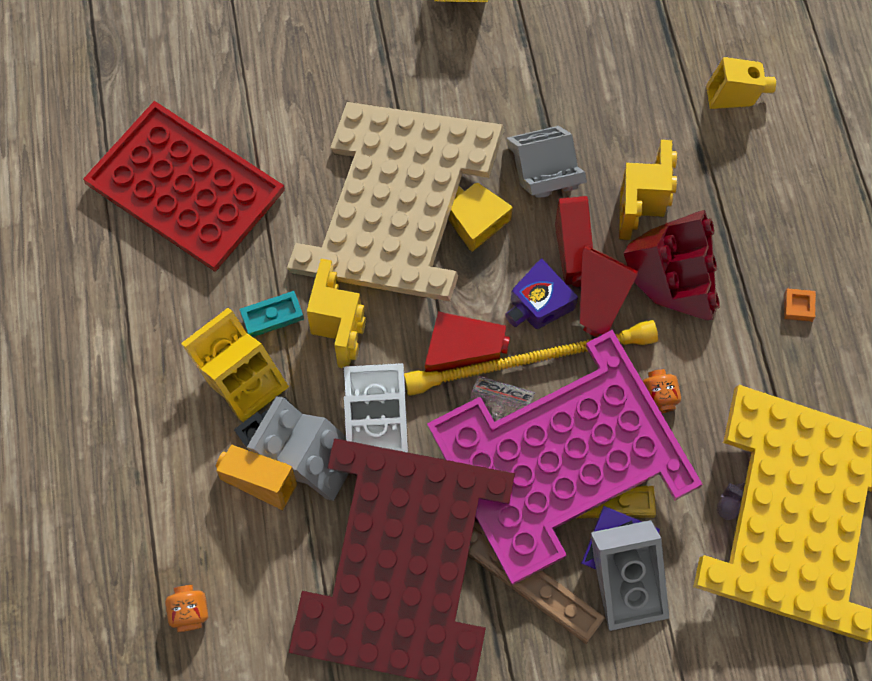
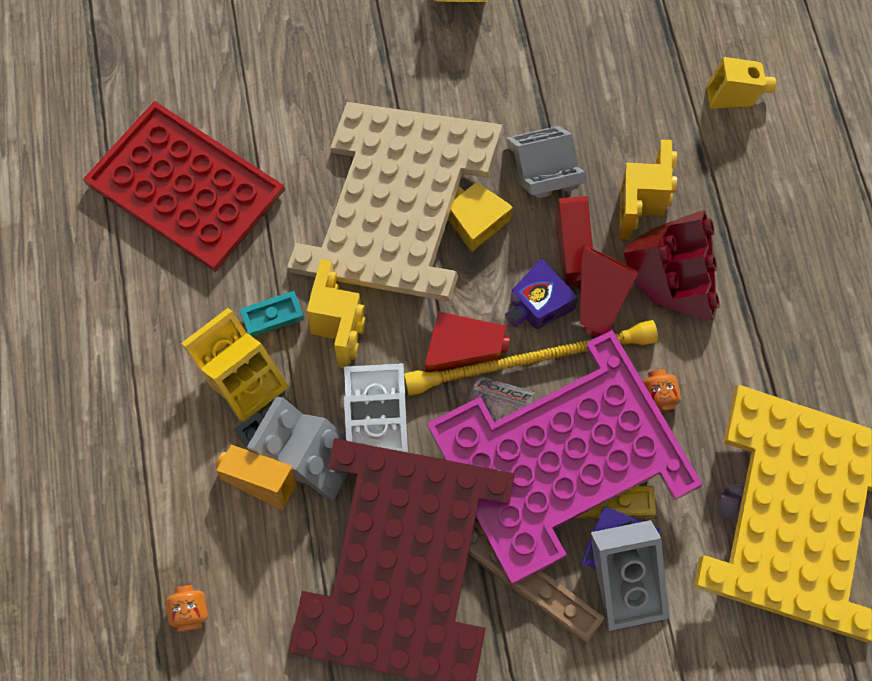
(799, 304): orange tile -> none

